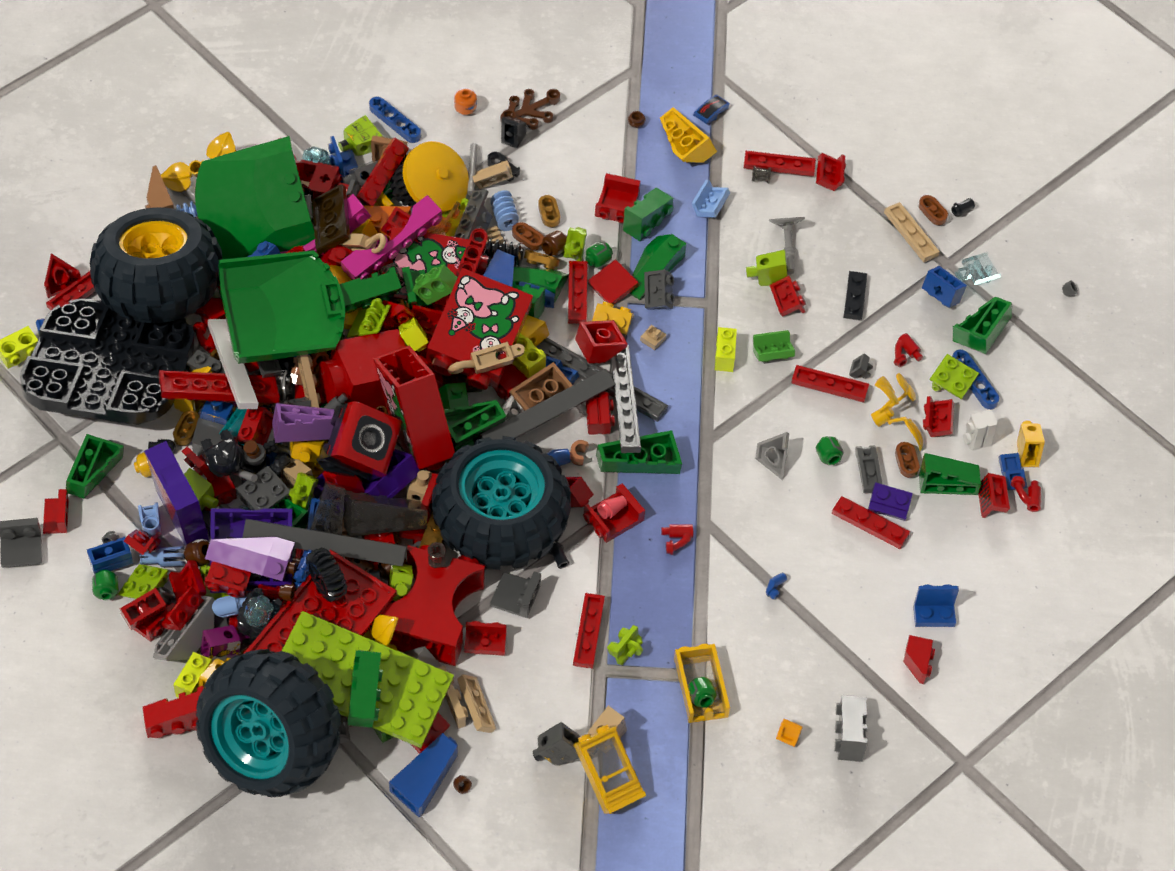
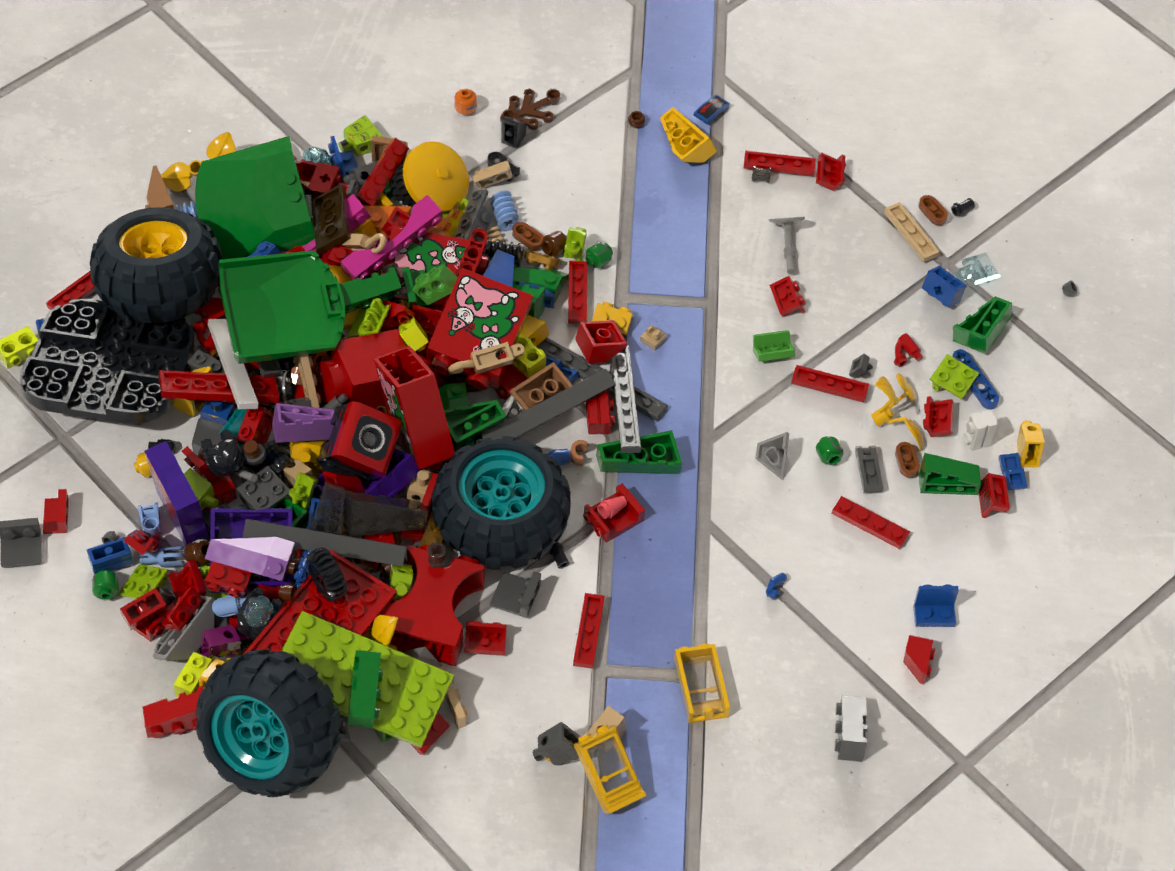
(59, 276): red slope -> none
(92, 464): green wedge -> none
(184, 429): pearl gold plate -> none
(397, 117): blue beam -> none
(424, 774): blue slope -> none
(465, 788): reddish brown hinge -> none
(472, 168): light grey bar -> none
(476, 703): tan plate -> none
(550, 215): pearl gold plate -> none
(579, 491): red slope -> none
(613, 282): red tile -> none
(615, 196): red panel -> none
(629, 644): lime hips -> none
(647, 213): green wedge -> none
(659, 254): green wedge -> none
(659, 289): dark grey bracket -> none
(682, 531): red plant -> none
(702, 692): green head -> none
(709, 200): light blue bracket -> none
(725, 349): neon yellow brick -> none
(769, 268): lime torso -> none
(789, 732): light orange tile -> none
(855, 295): black plate -> none
(890, 501): dark purple plate -> none
(1033, 497): red plant -> none

